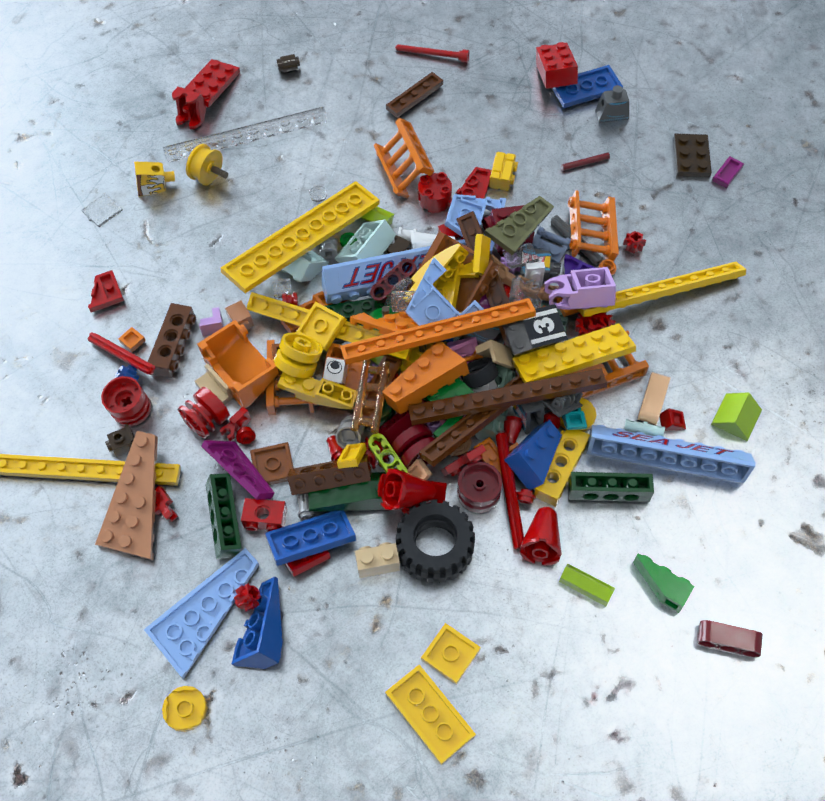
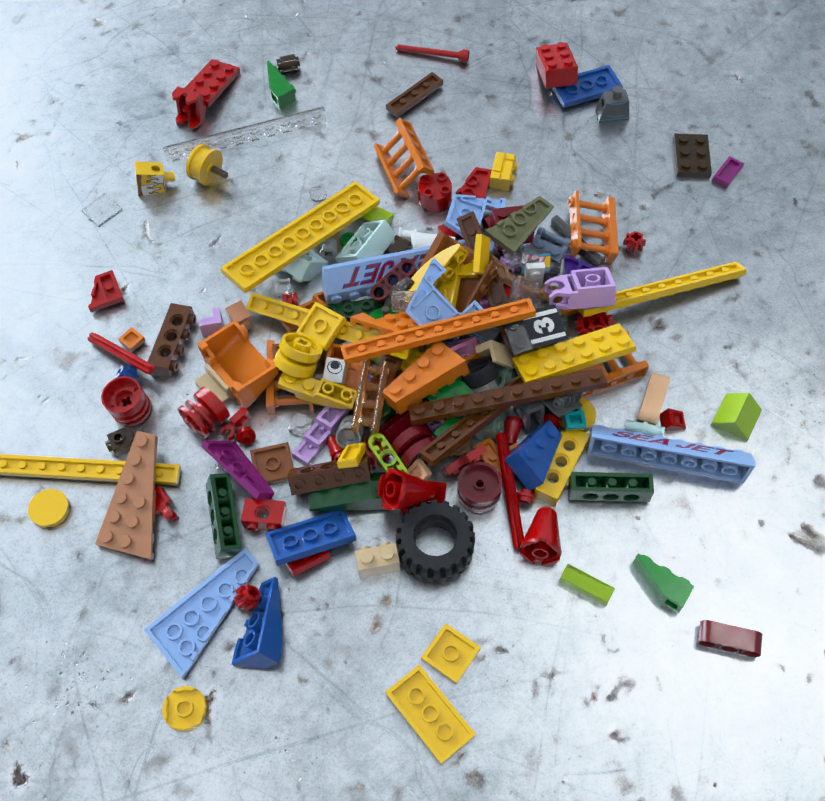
(48, 508): none -> yellow tile
(280, 90): none -> green slope
(300, 424): none -> clear plate
(304, 512): light grey pin -> none
(315, 438): none -> lavender slope
(585, 161): dark red bar -> none
(610, 264): orange plate -> none

